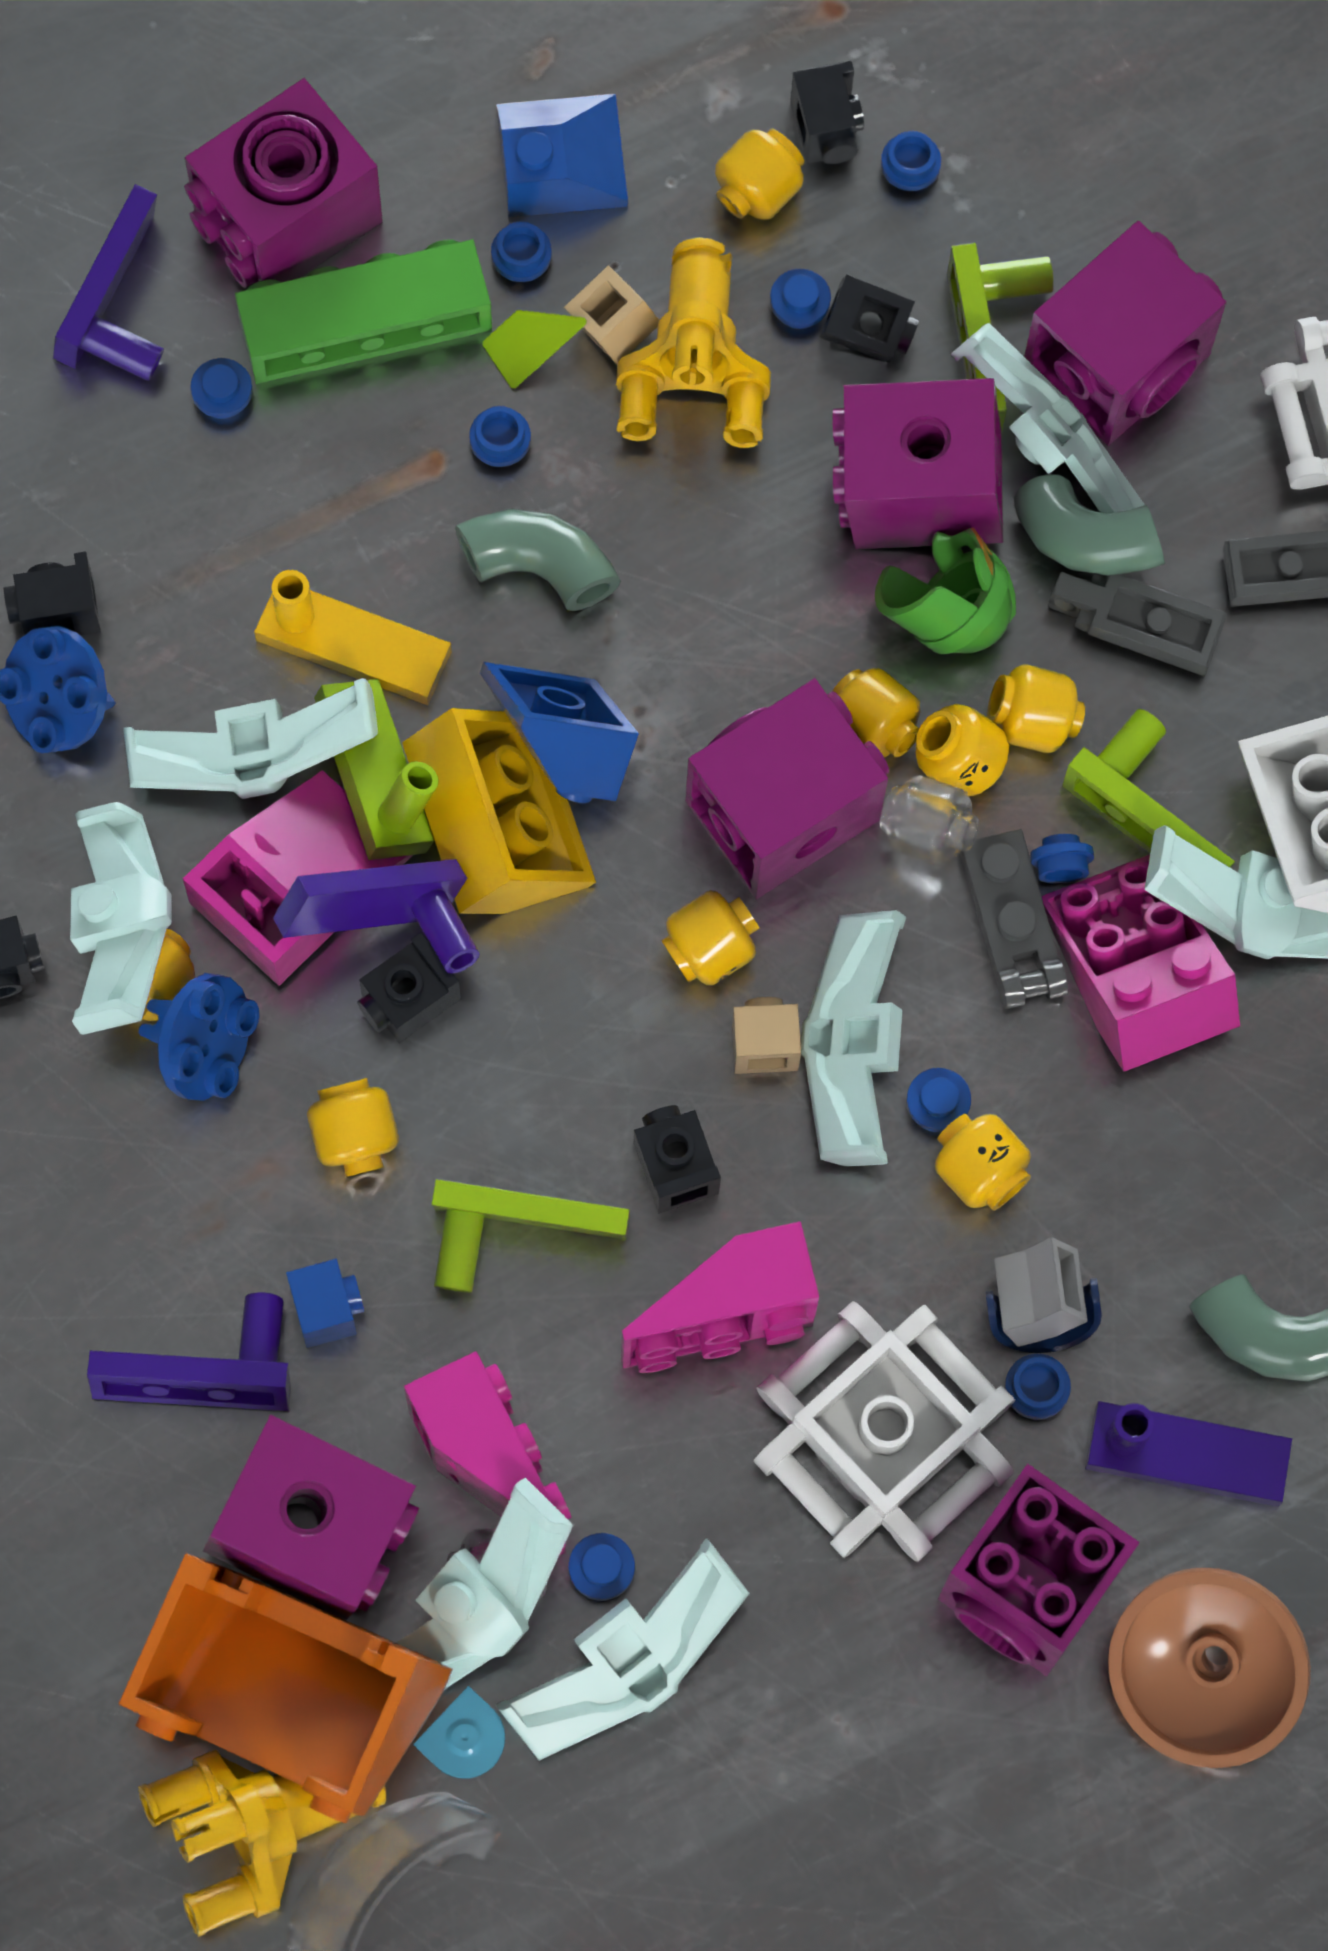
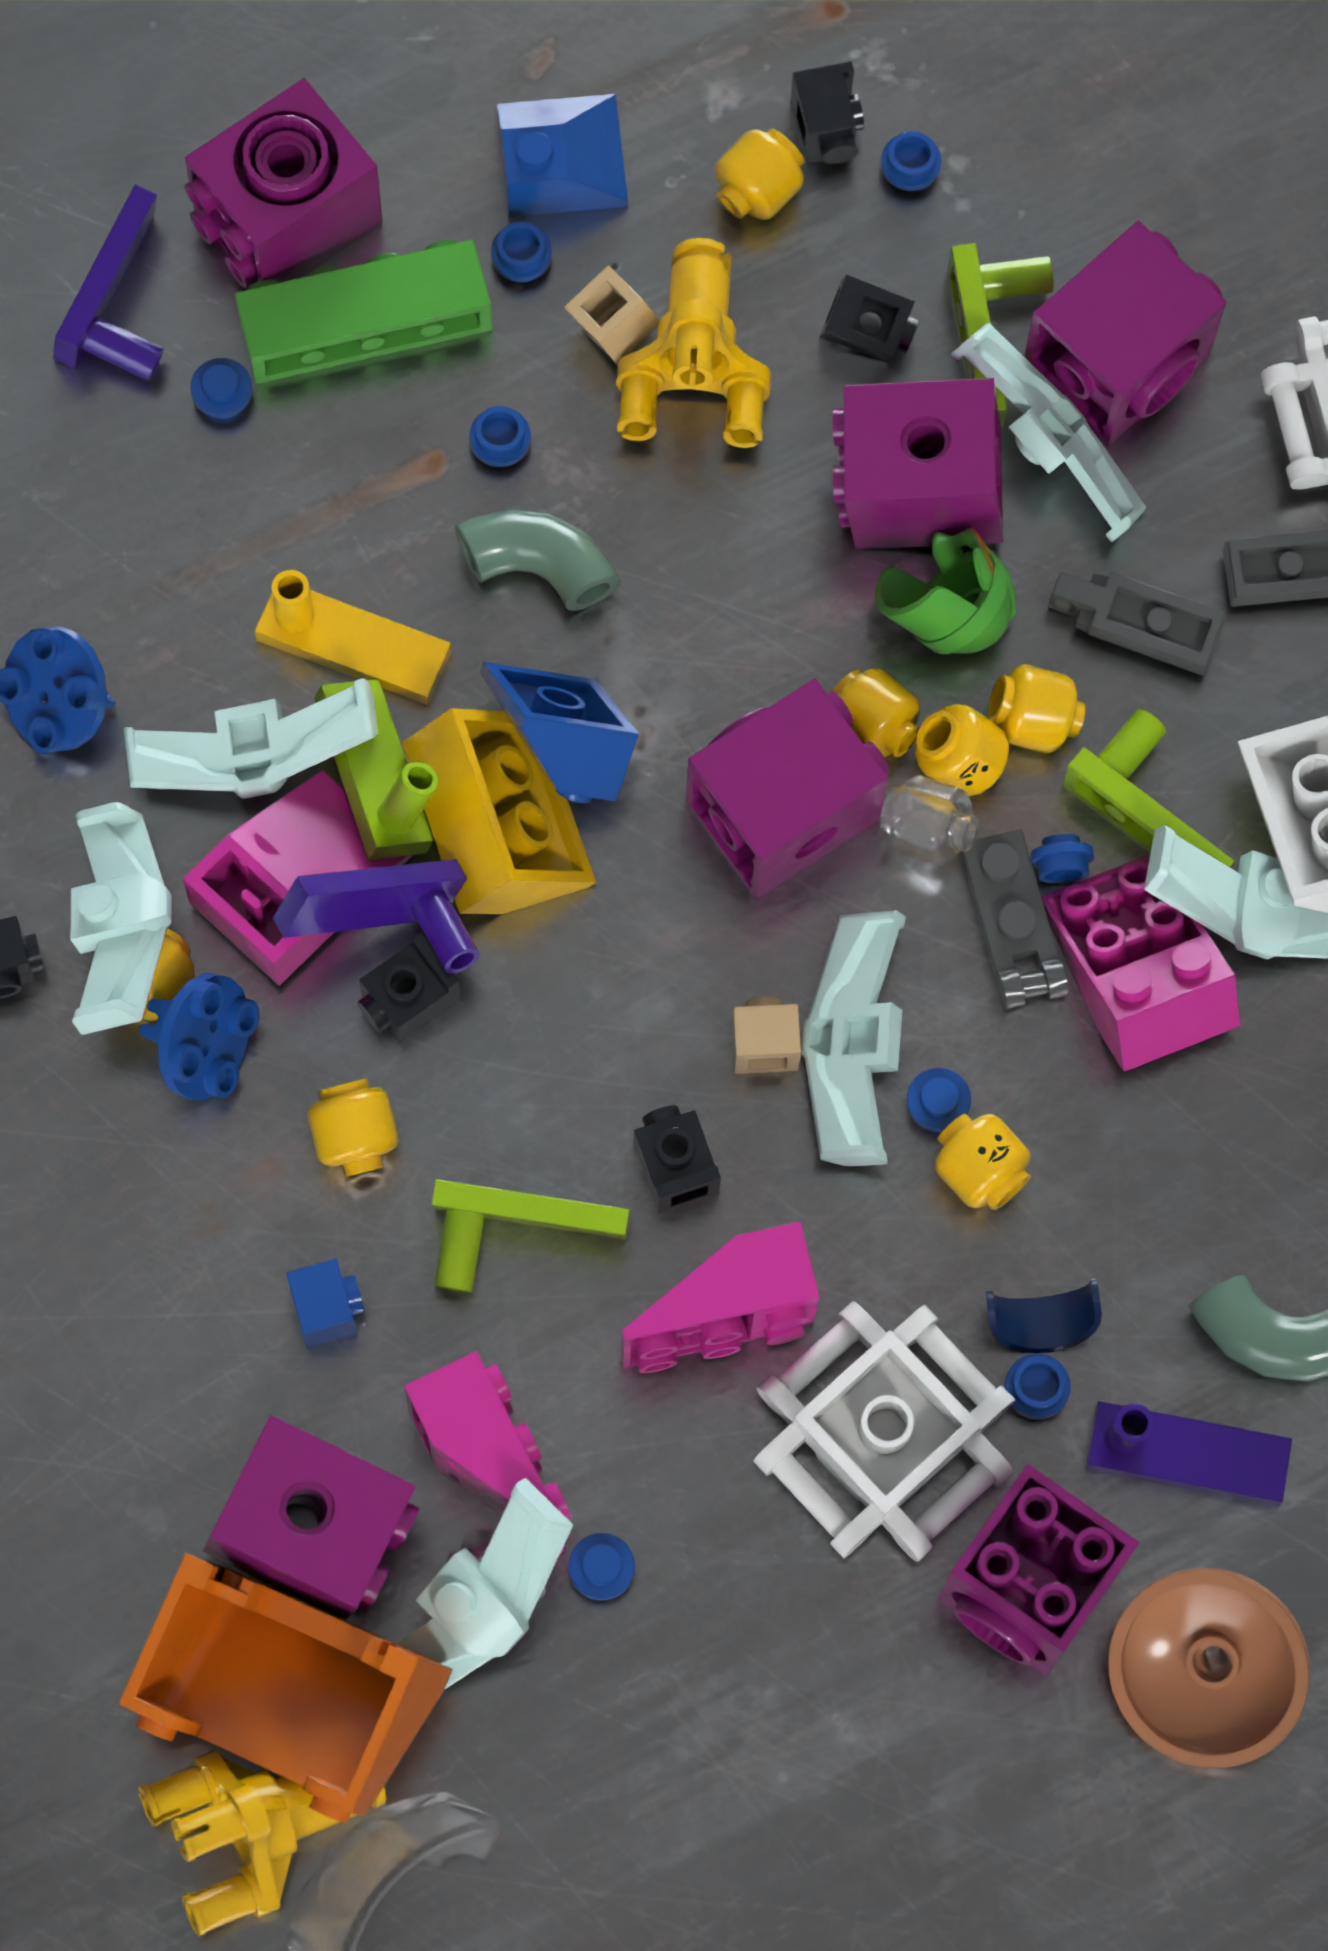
(54, 597): black brick -> none
(244, 1383): dark purple piece -> none
(464, 1737): medium azure piece -> none
(528, 341): lime sticker -> none
(631, 1659): light aqua plate -> none
(711, 937): yellow head -> none
(800, 298): blue plate -> none
(1040, 1291): light grey piece -> none
(1082, 537): sand green cylinder -> none

